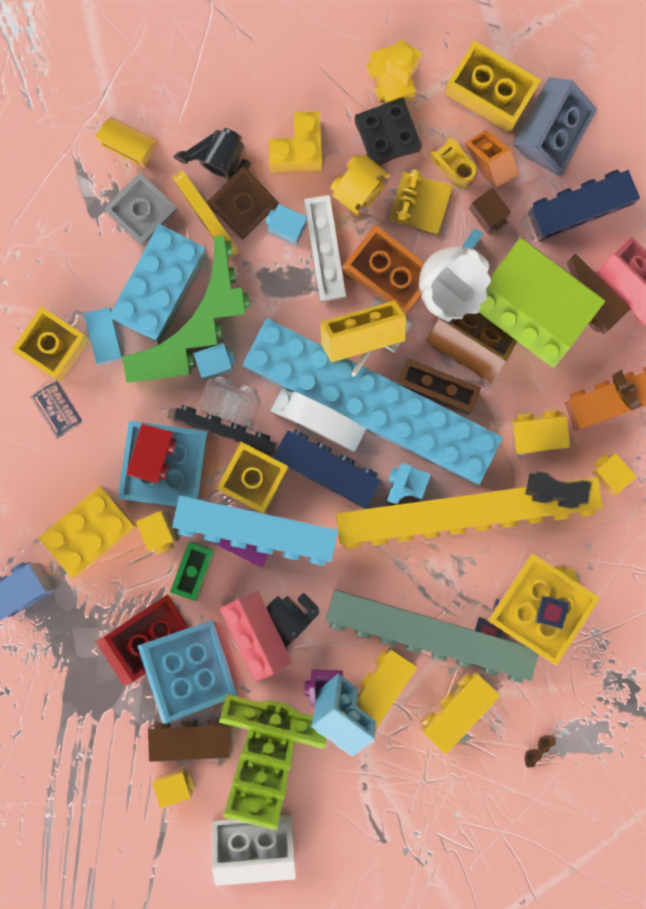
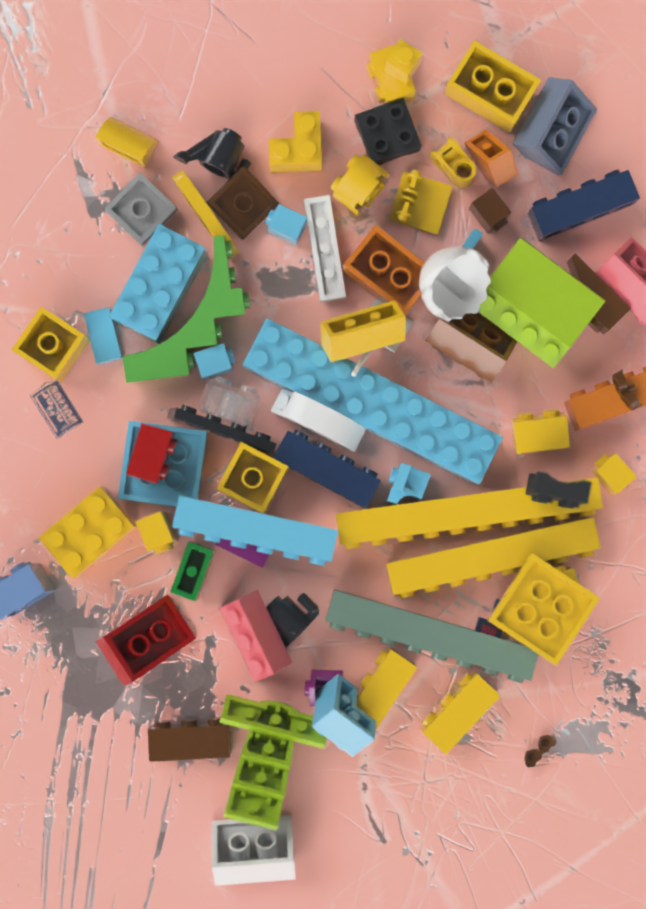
(173, 787): yellow brick -> none
(187, 671): medium azure plate -> none
(439, 386): reddish brown brick -> none
(492, 556): none -> yellow brick
(552, 612): tile -> none

